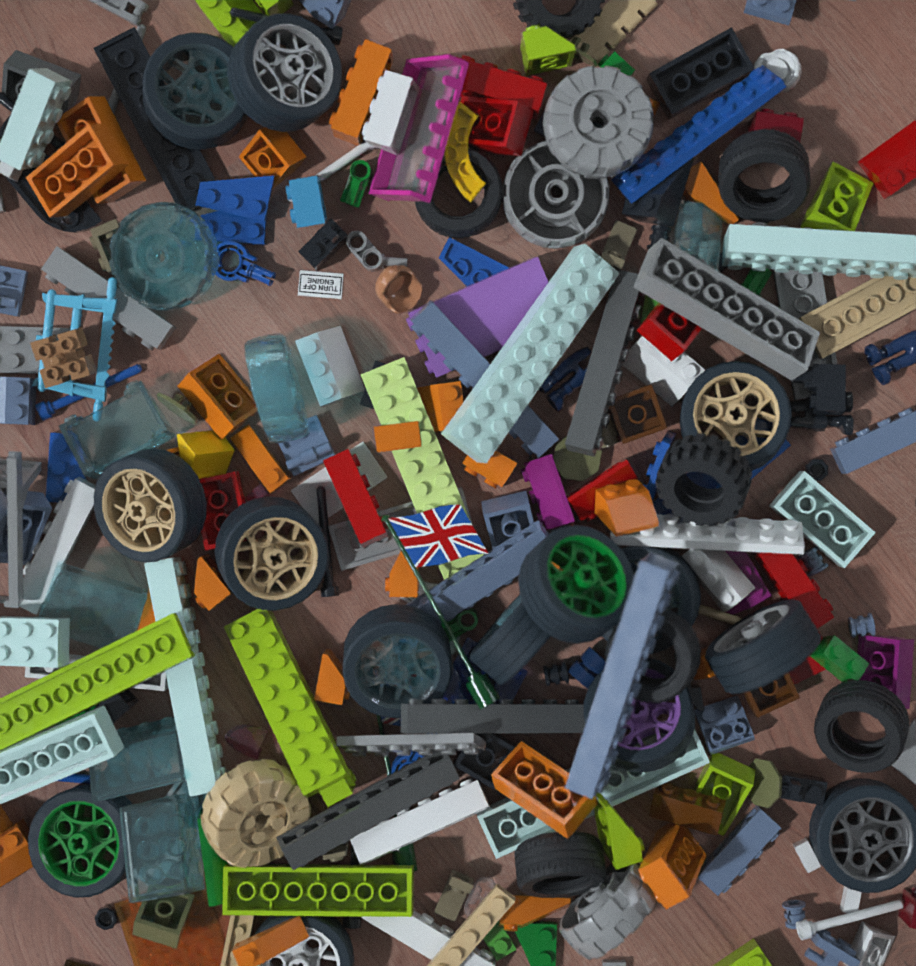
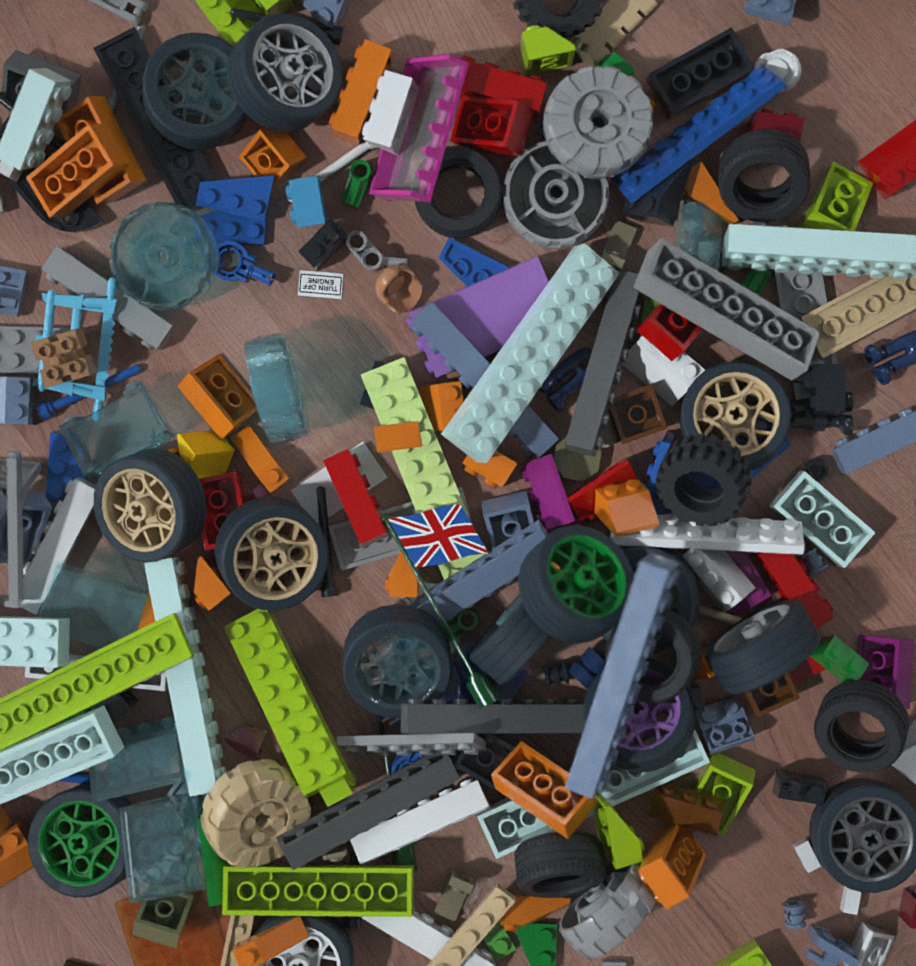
(102, 232): dark tan bracket -> none
(106, 917): black tile -> none
(175, 406): olive piece -> none
(309, 450): sand blue plate -> none
(330, 366): white slope -> none
(331, 682): orange slope -> none
(457, 154): yellow tile -> none
(659, 232): black bush -> none
(738, 850): sand blue brick -> none
(767, 783): olive piece -> none
(808, 928): white piece -> none
(861, 625): sand blue bush -> none

